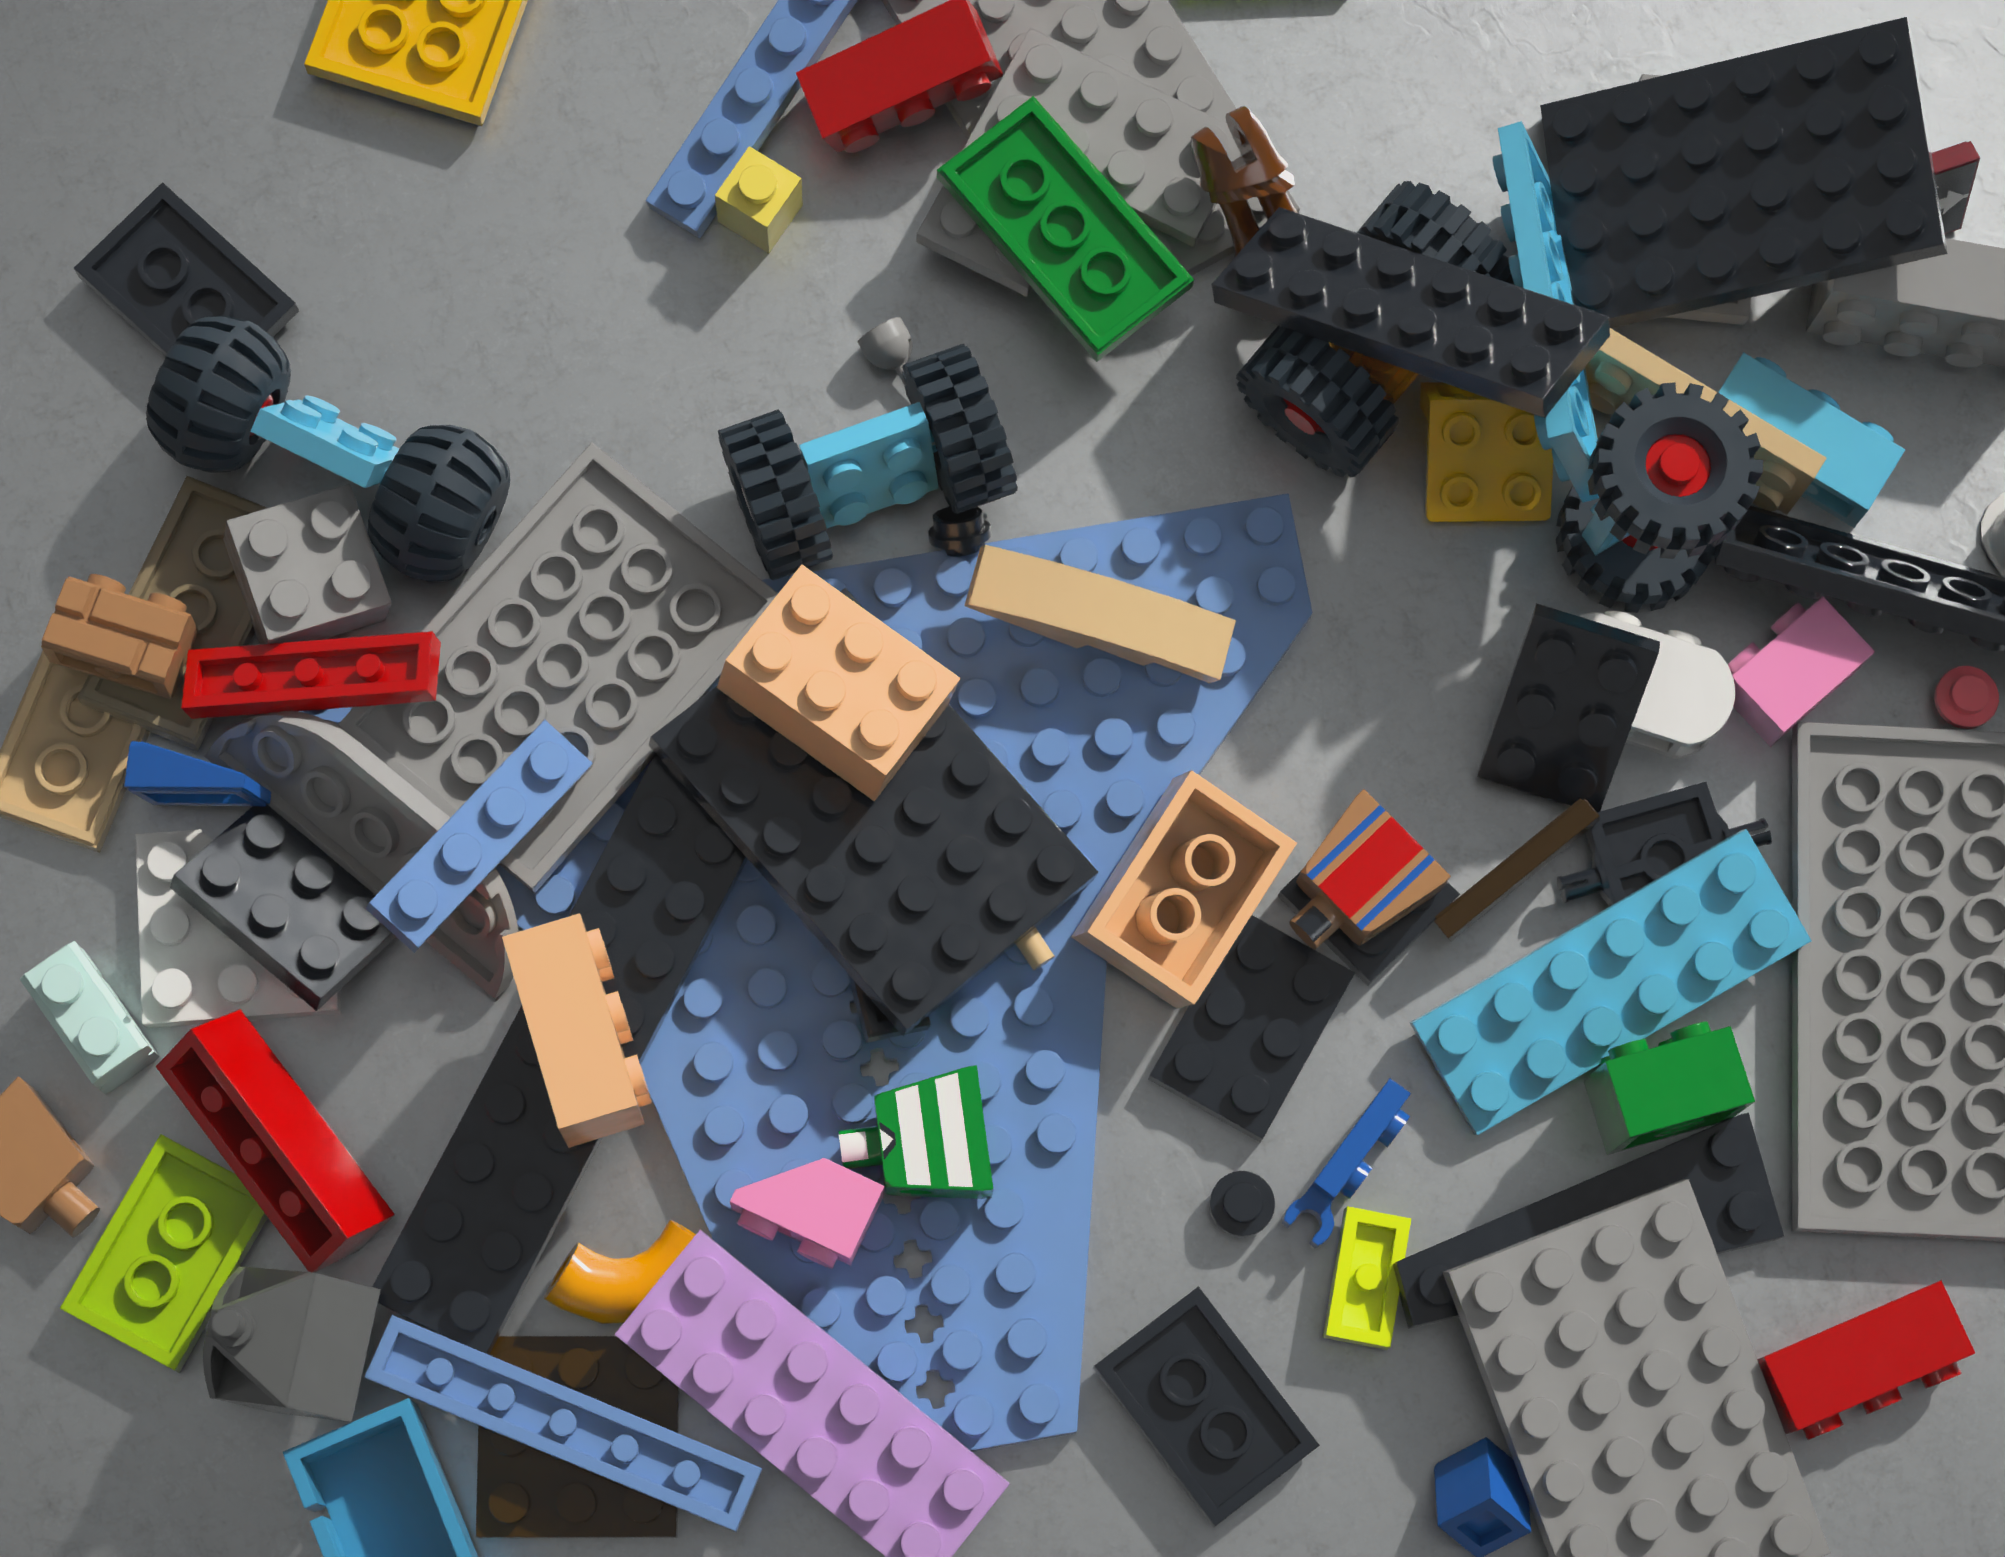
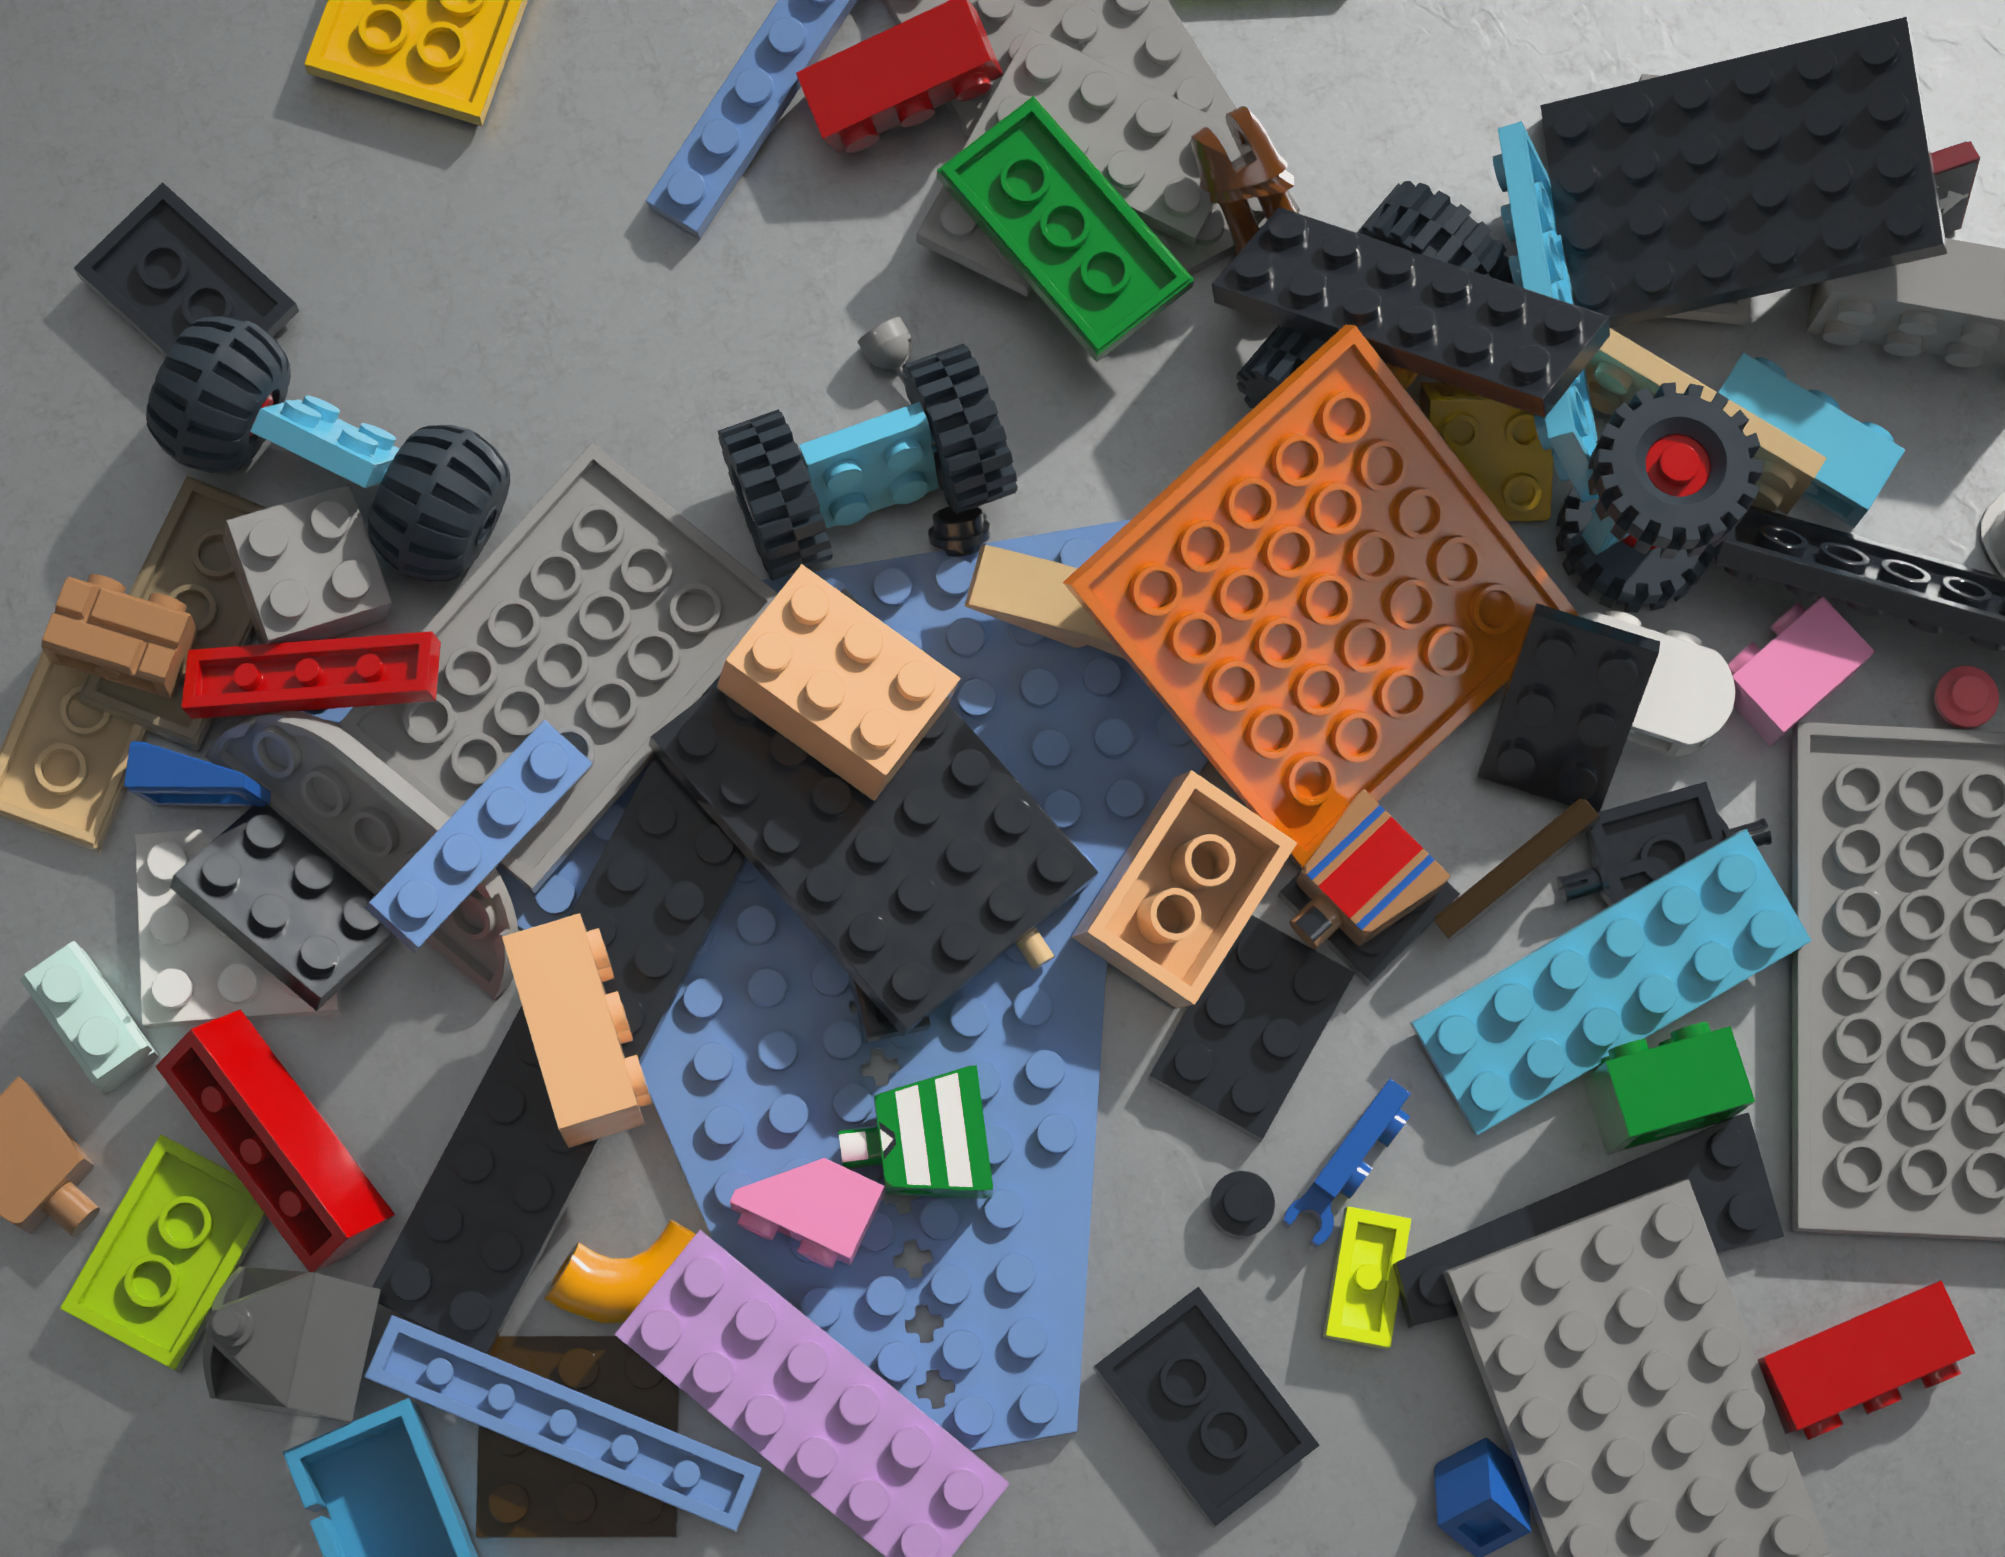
(759, 199): light yellow brick -> none
(1319, 593): none -> orange plate

